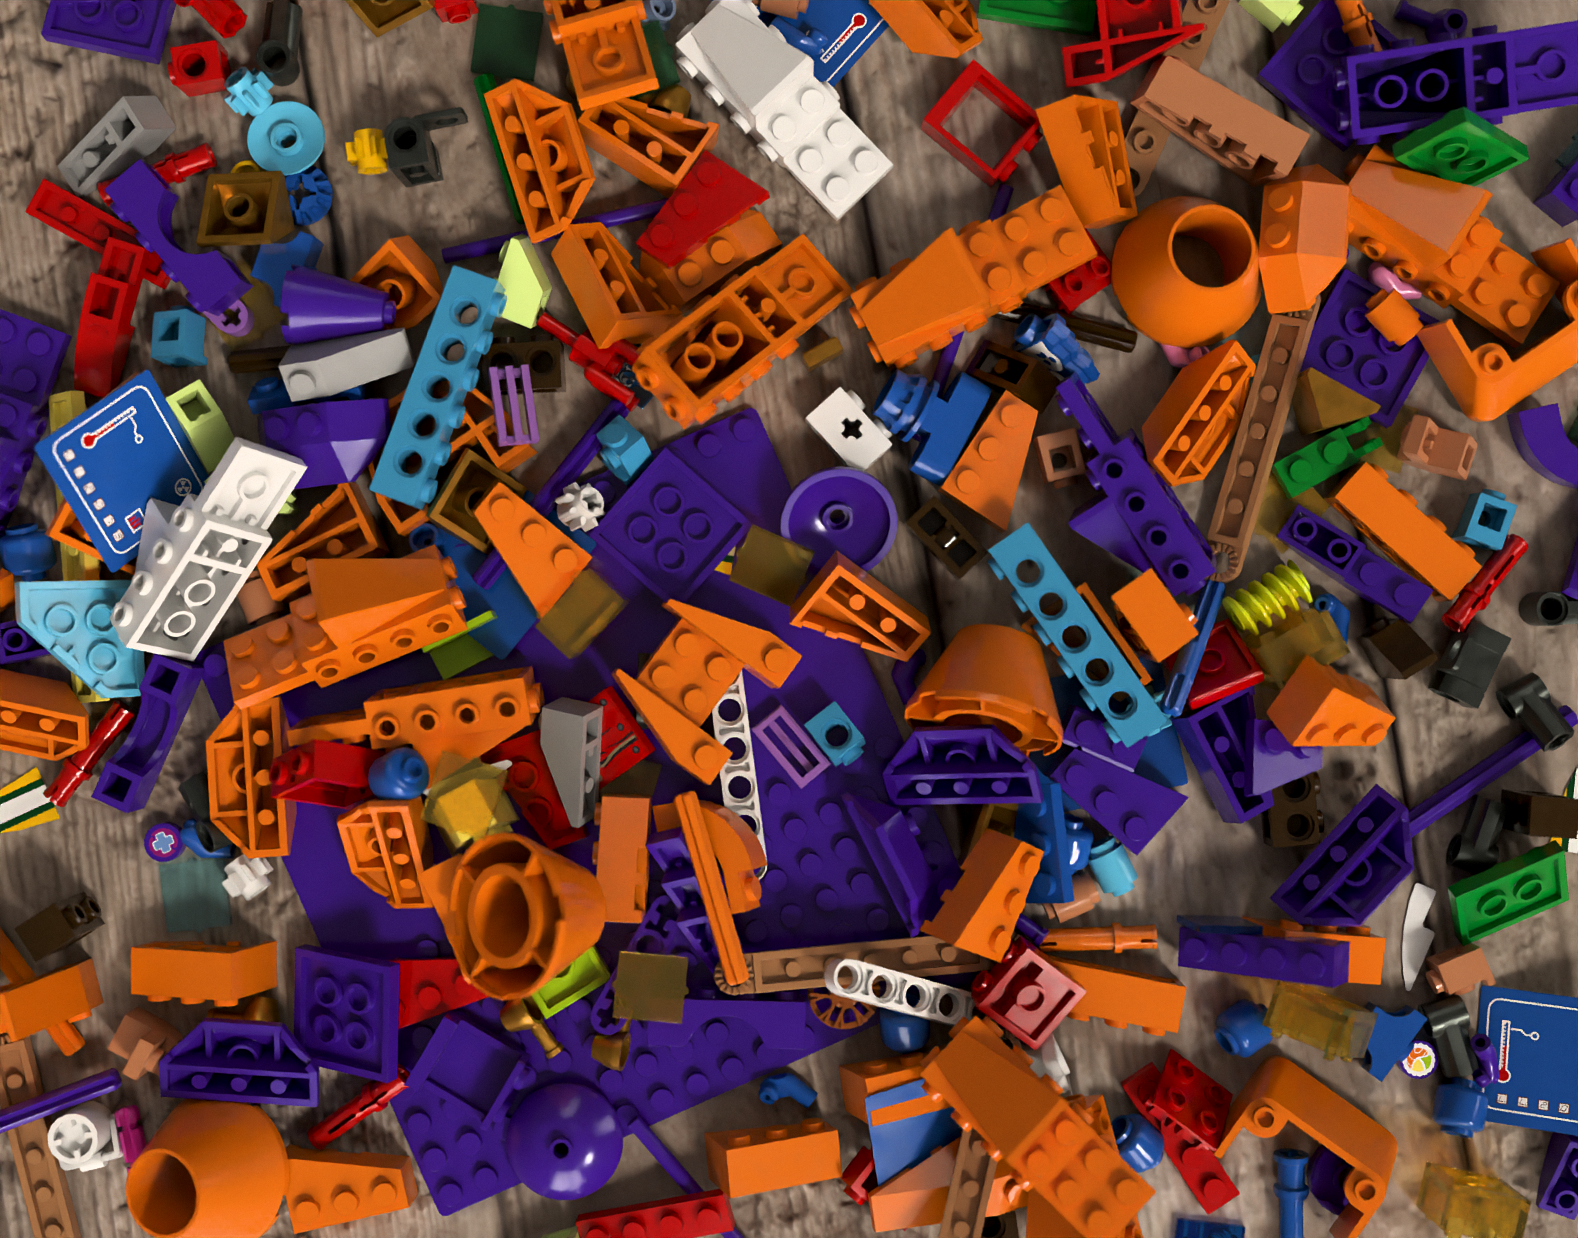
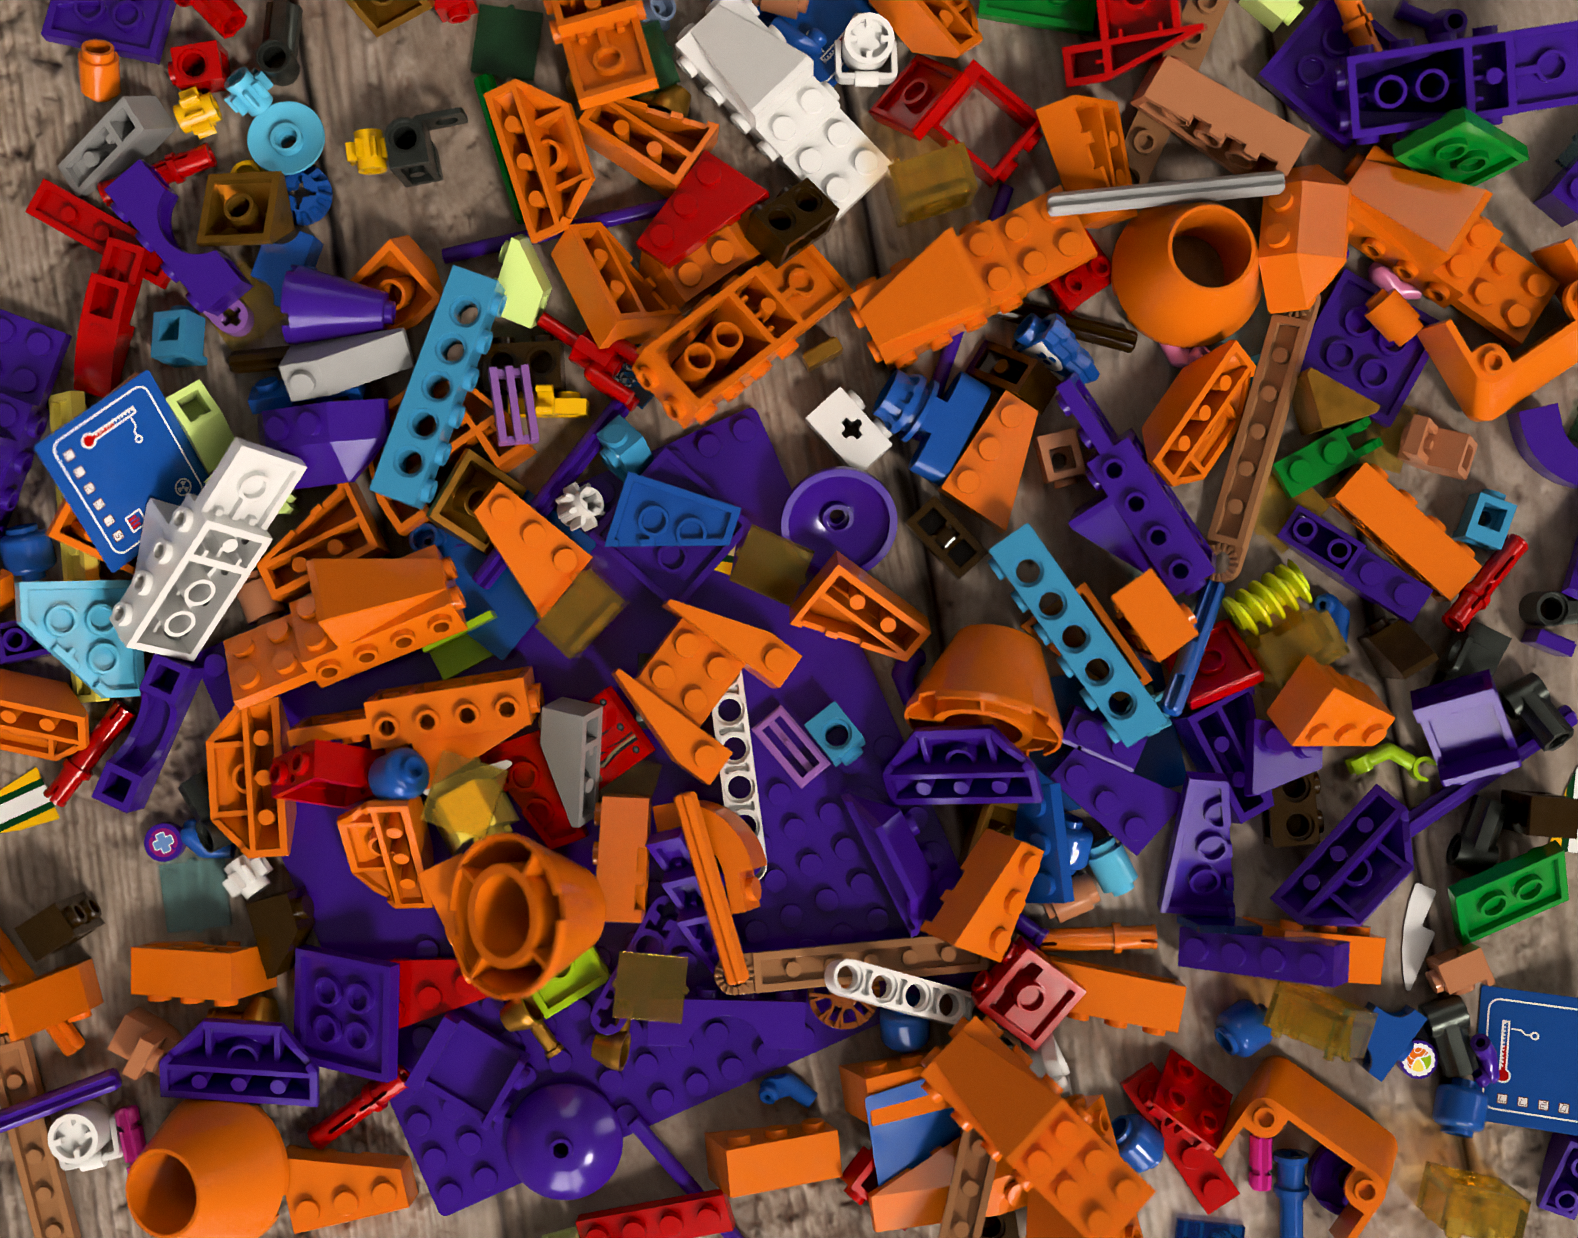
(99, 70): none -> orange brick
(197, 112): none -> yellow gear
(280, 926): none -> dark brown slope
(566, 405): none -> yellow plate
(669, 516): none -> blue wing
(791, 222): none -> dark brown brick
(865, 49): none -> white piece
(919, 96): none -> red tile
(930, 184): none -> clear yellow container
(1165, 193): none -> light grey axle
(1200, 851): none -> dark purple wing
(1261, 1162): none -> dark pink axle
(1365, 761): none -> lime arm
(1466, 728): none -> dark purple panel
(1549, 642): none -> dark purple tile

